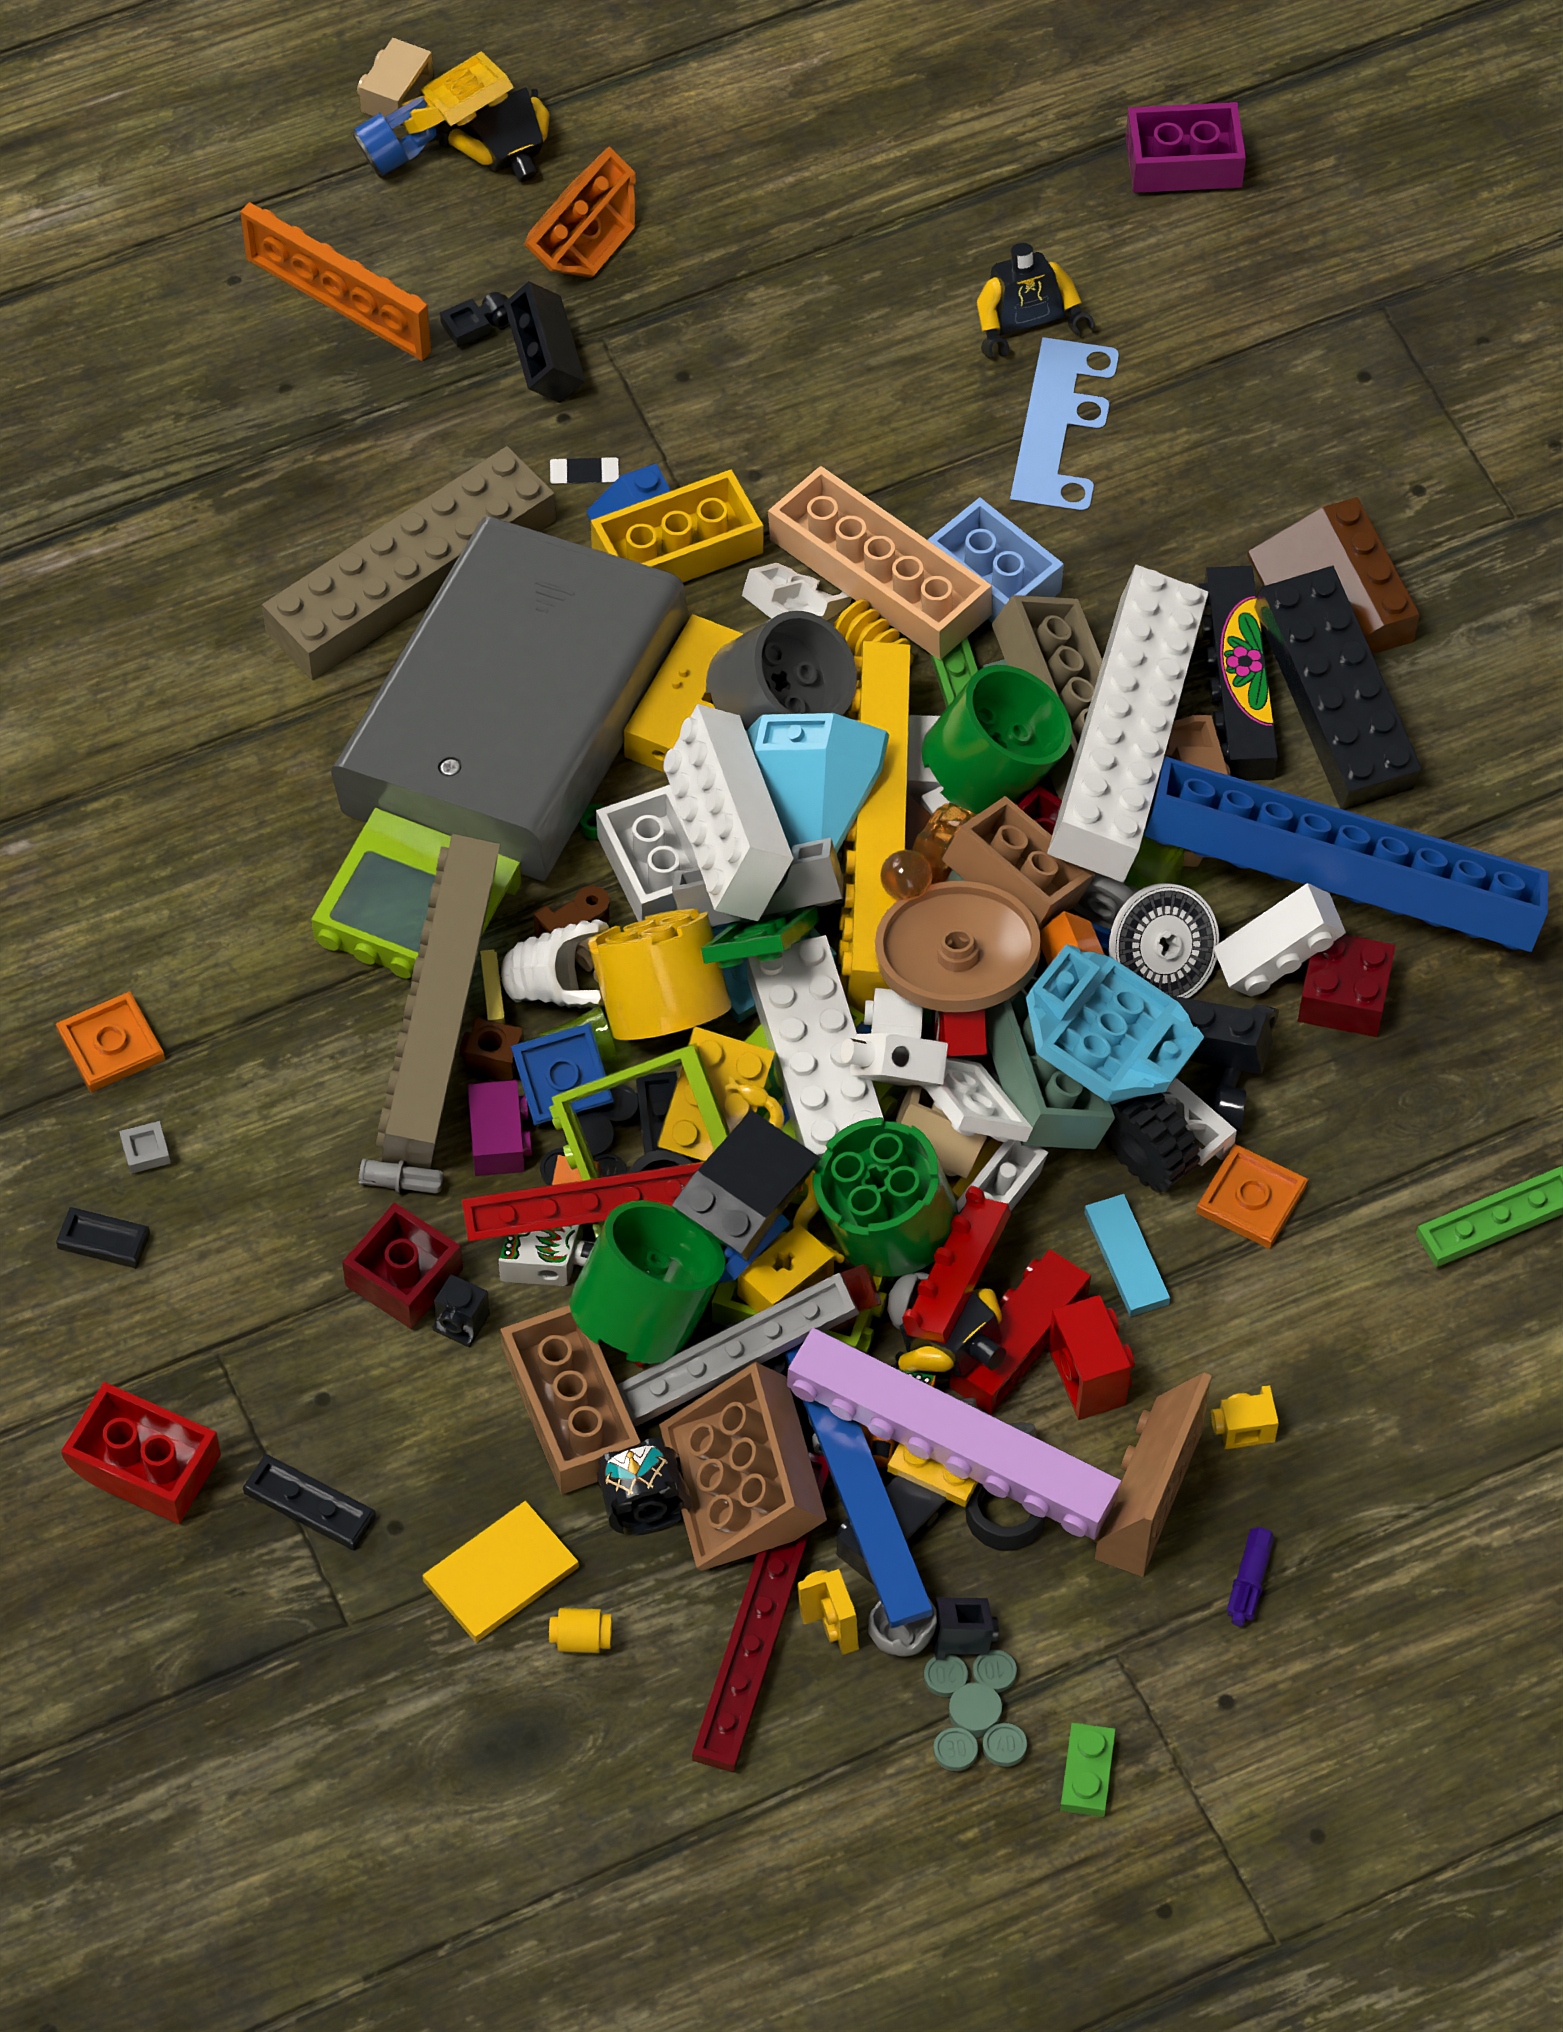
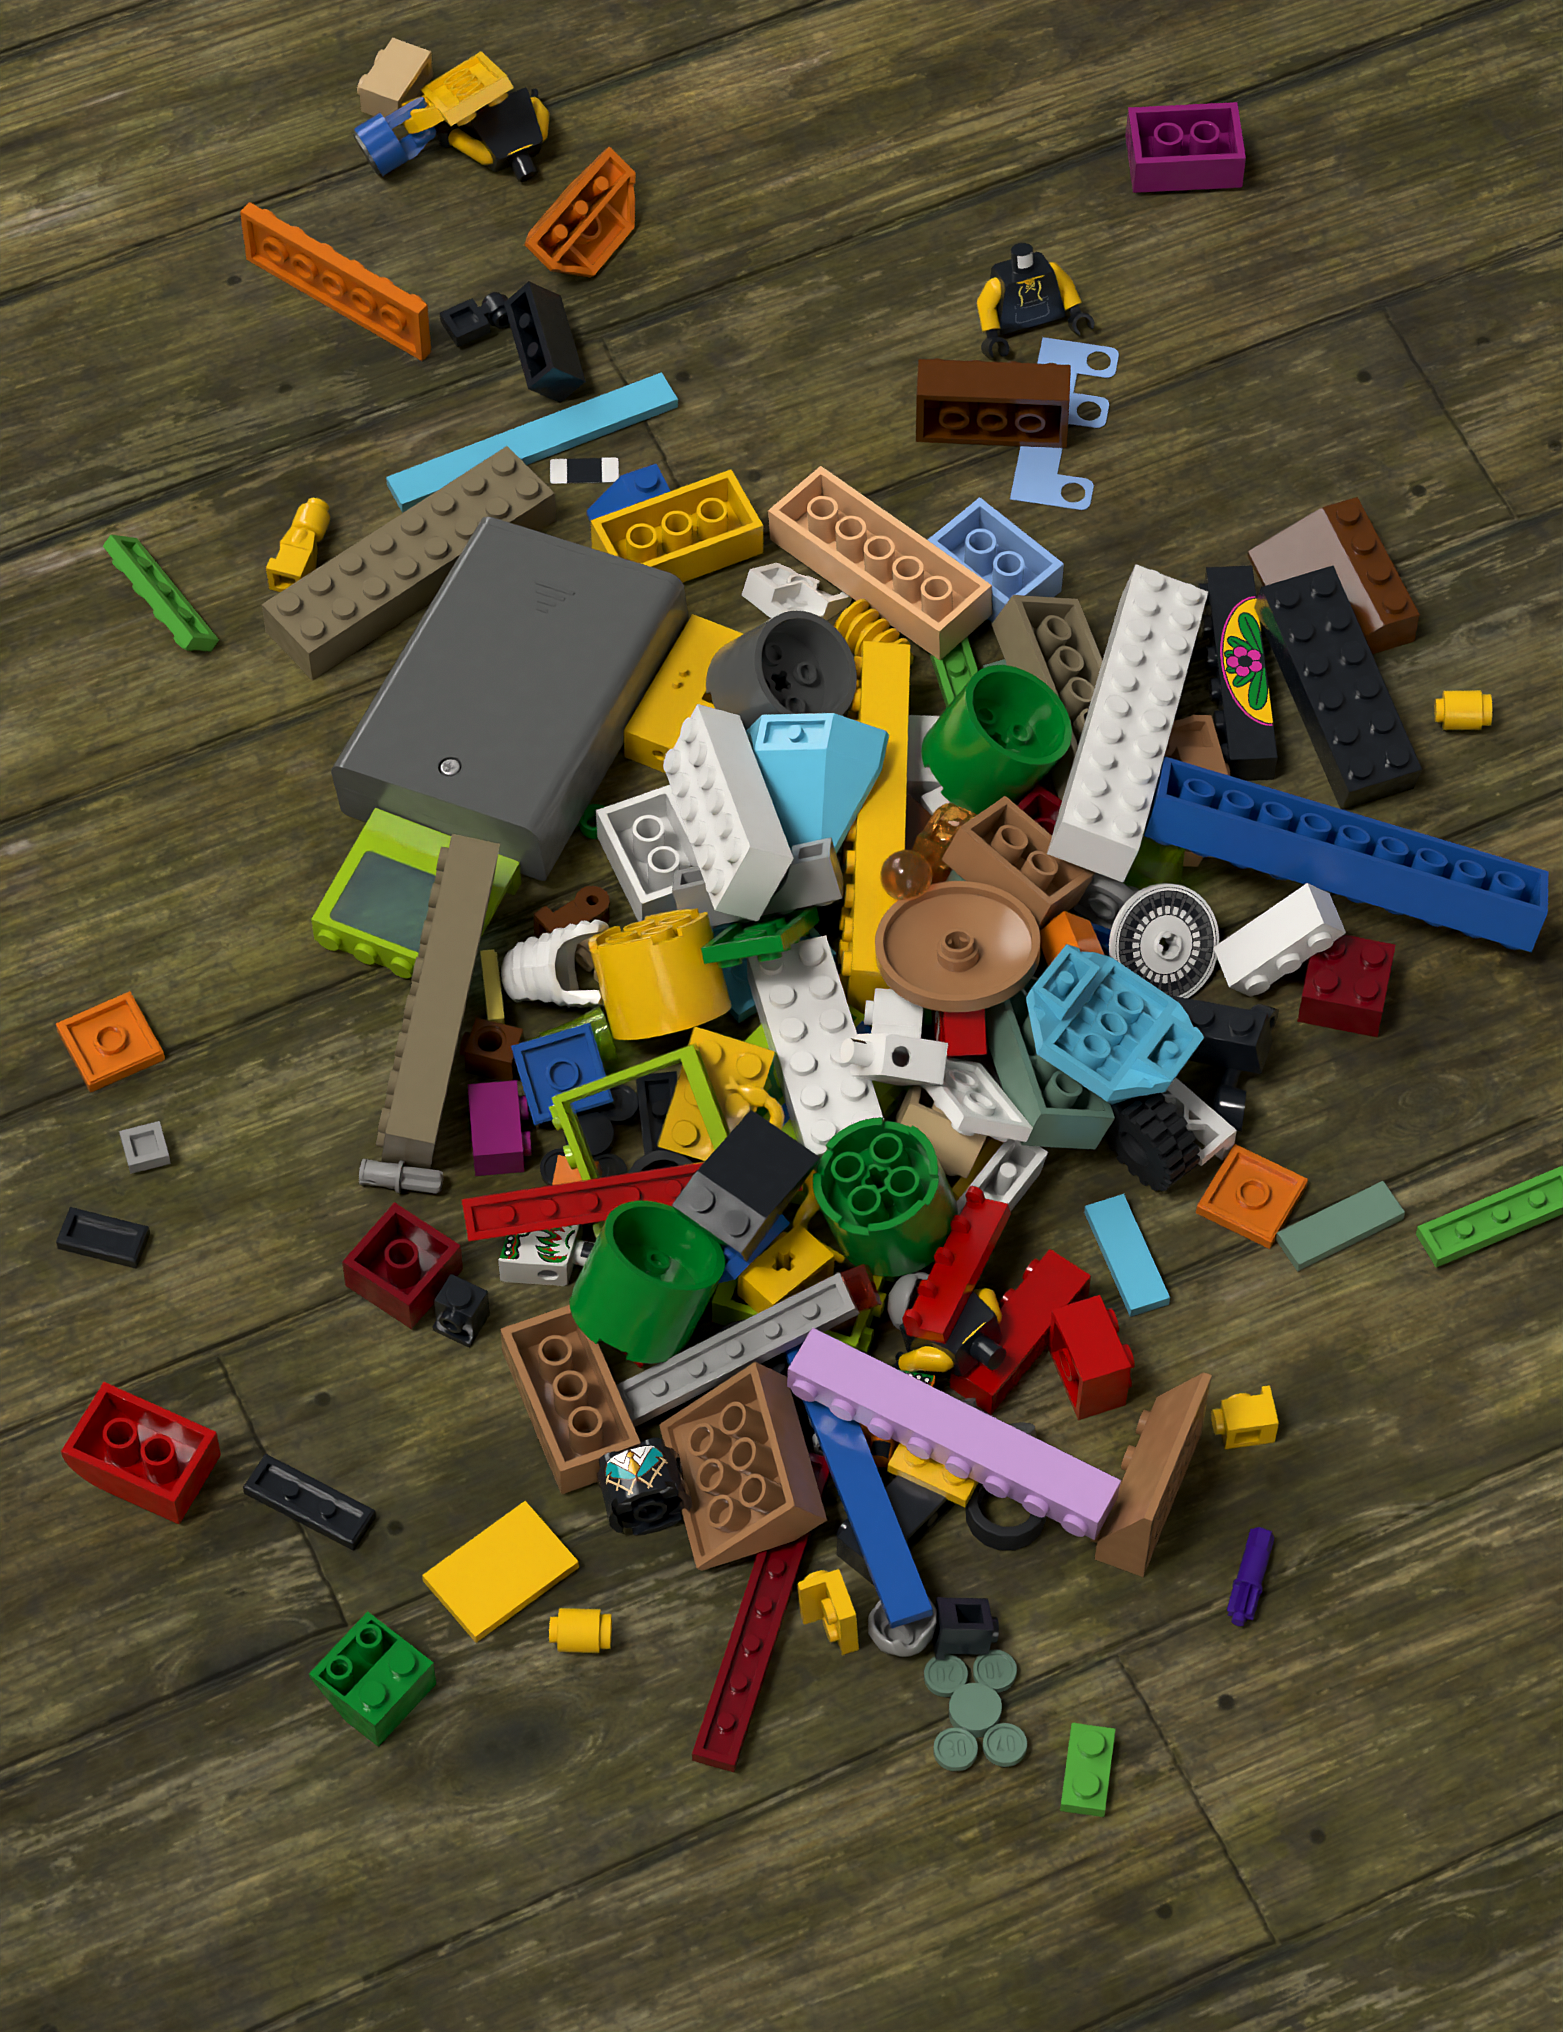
(161, 593): none -> bright green plate
(299, 545): none -> yellow piece
(374, 1678): none -> green slope
(540, 437): none -> medium azure tile
(992, 403): none -> reddish brown brick
(1340, 1226): none -> sand green tile
(1463, 710): none -> yellow brick

